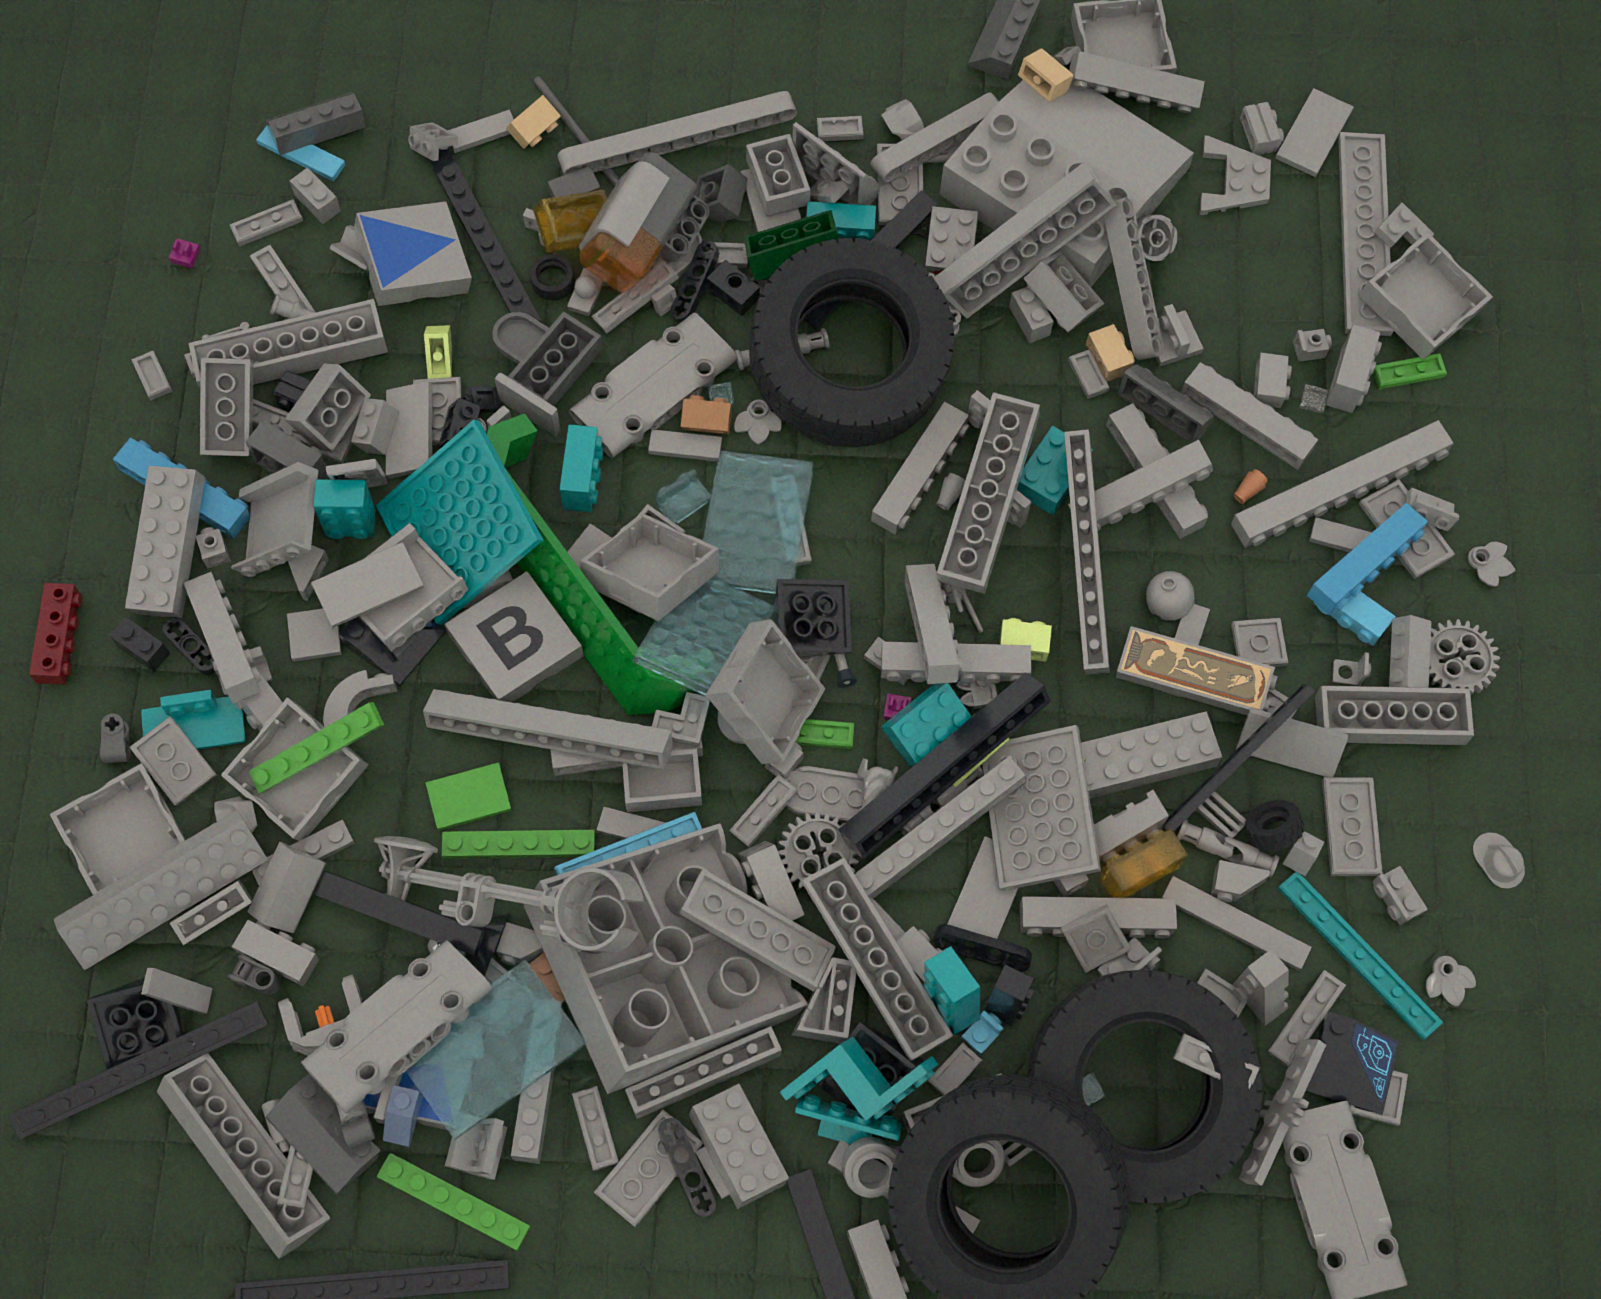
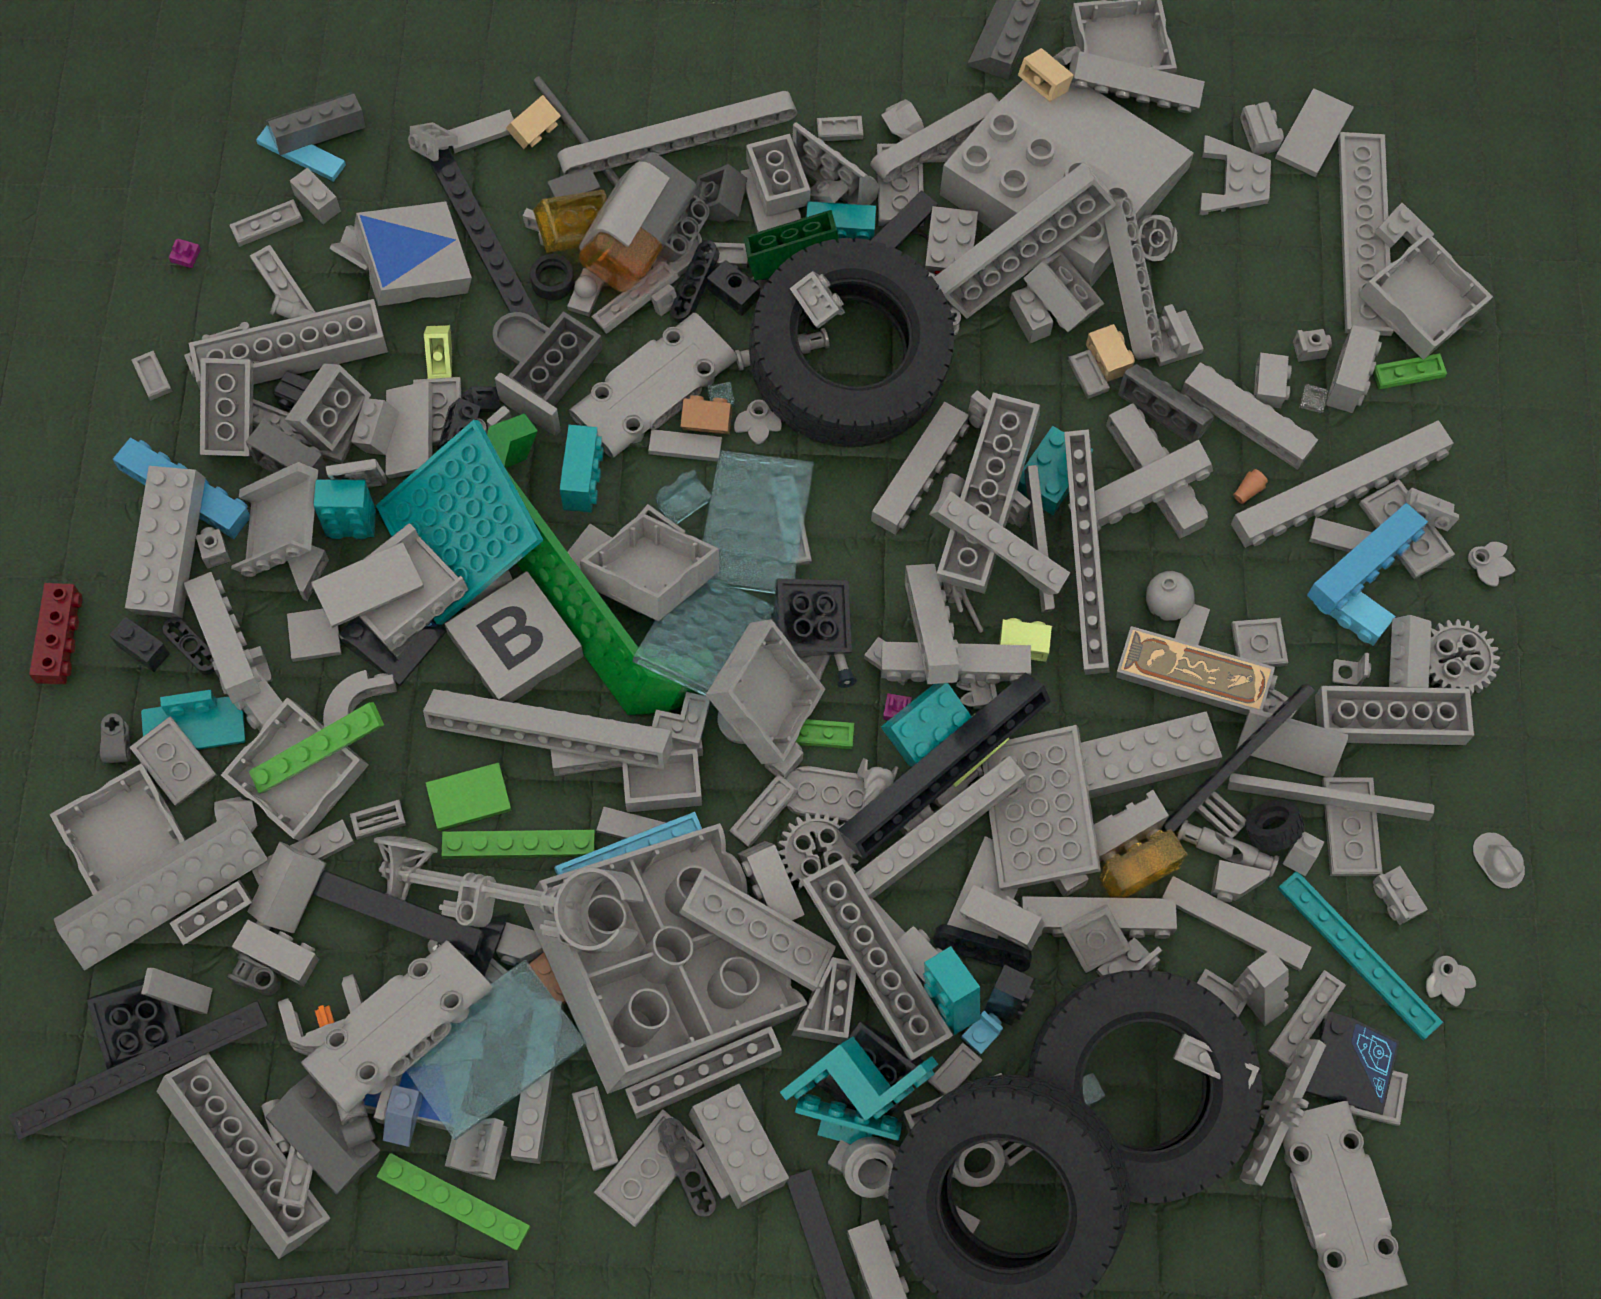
(379, 828): none -> light grey tile
(817, 298): none -> light grey bracket
(1003, 916): none -> light grey brick
(1028, 561): none -> light grey arch
(1038, 526): none -> light grey tile
(1331, 797): none -> light grey tile

